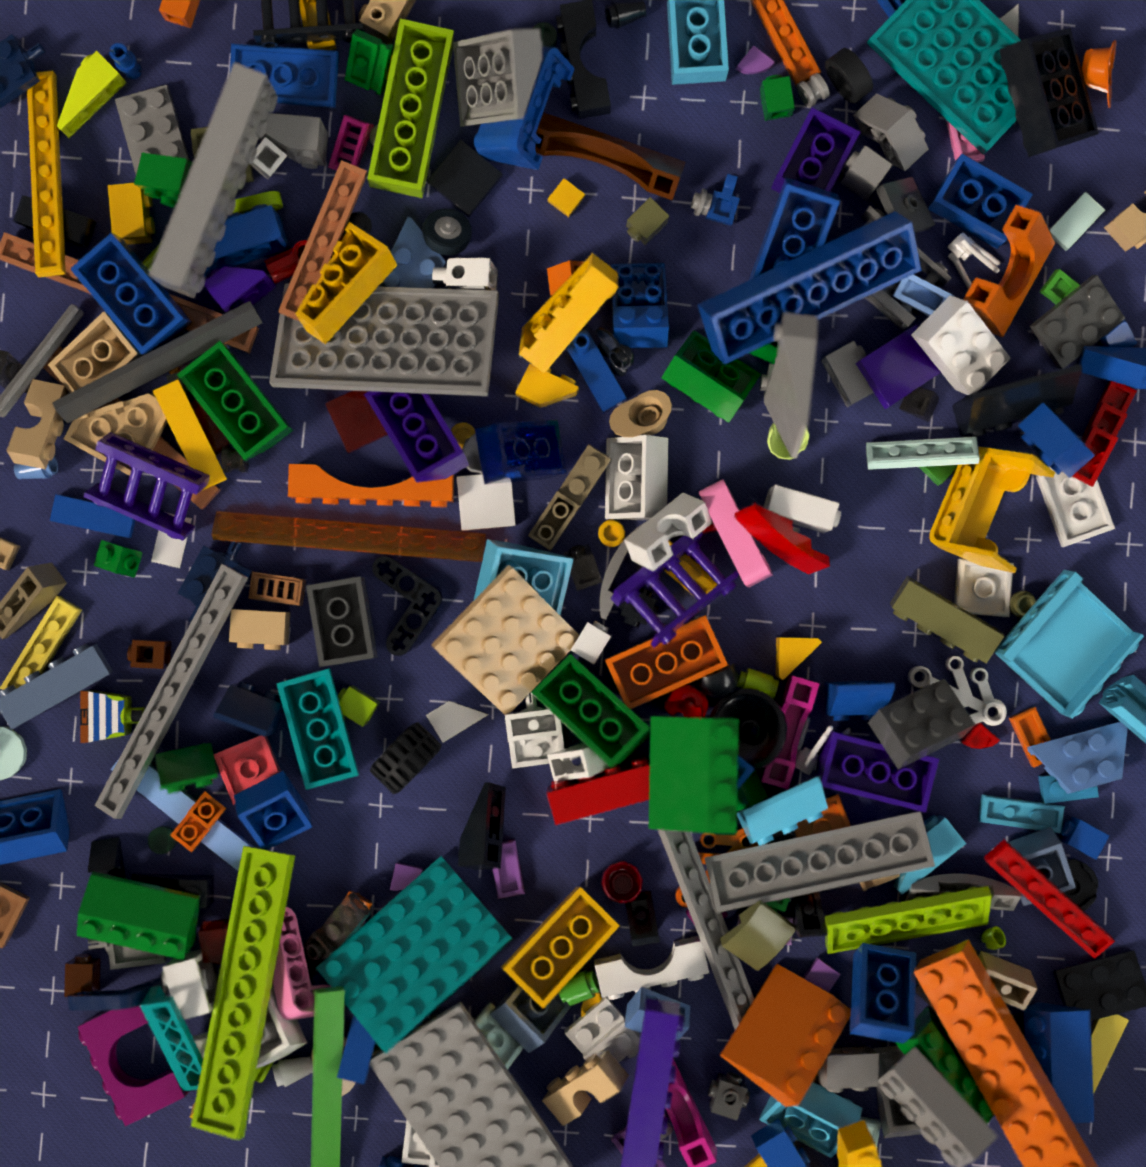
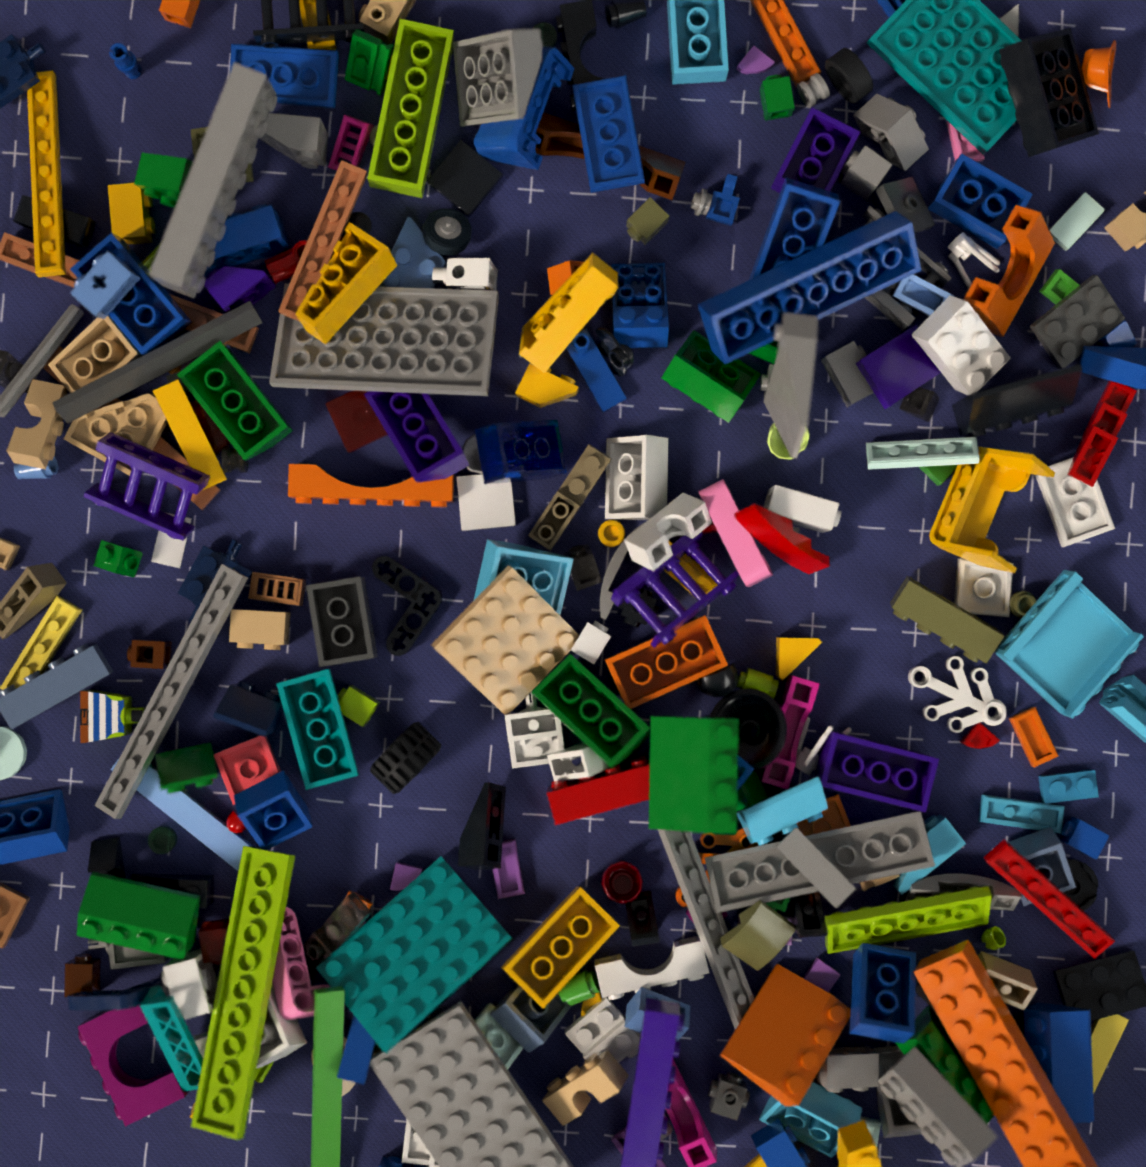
(91, 88): neon yellow slope -> none
(91, 516): blue tile -> none
(117, 277): none -> medium blue brick
(151, 124): light grey plate -> none
(198, 821): orange slope -> none
(234, 823): none -> red hinge
(245, 204): lime beam -> none
(267, 158): white brick -> none
(292, 1070): white cone -> none
(348, 536): clear orange plate -> none
(453, 719): white sticker -> none
(461, 432): yellow tile -> none
(566, 197): yellow tile -> none
(608, 134): none -> blue tile
(641, 415): tan piece -> none
(687, 701): red hair -> none
(815, 867): none -> light grey tile
(856, 698): blue slope -> none
(921, 723): dark grey brick -> none
(1054, 441): blue brick -> none
(1085, 757): medium blue wing -> none

